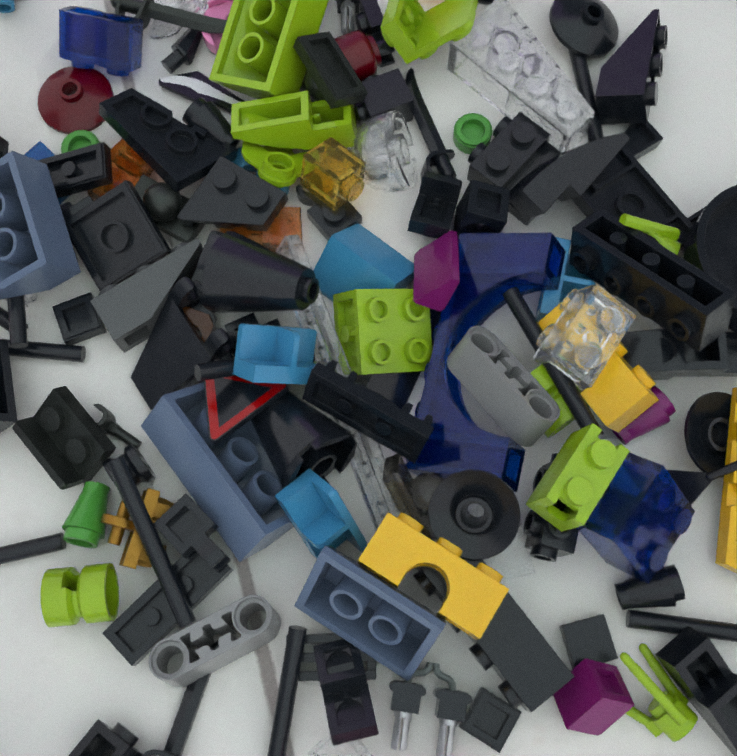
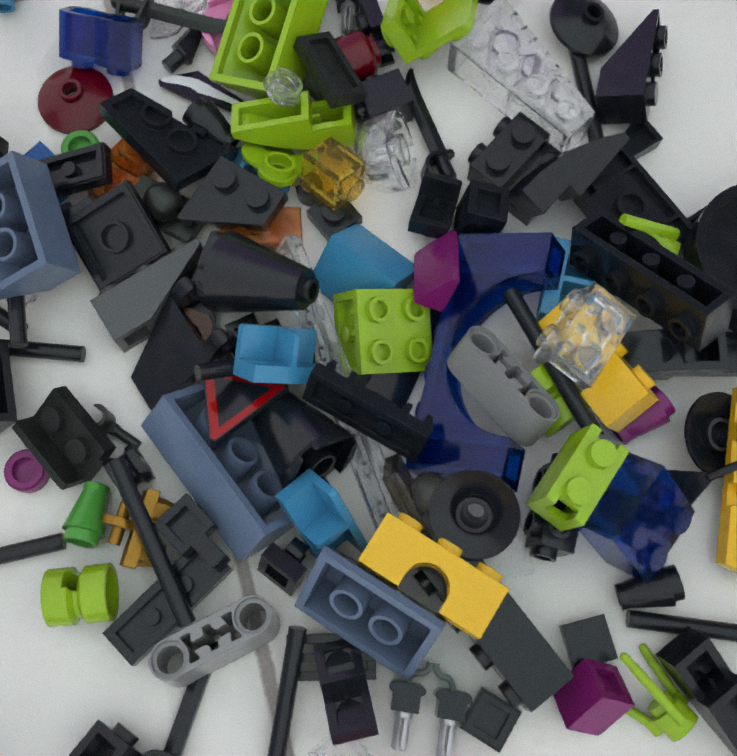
(25, 472): none -> magenta tile
(78, 319): black tile -> none
(283, 87): none -> clear plate
(284, 566): none -> black tile
(470, 131): bright green tile -> none

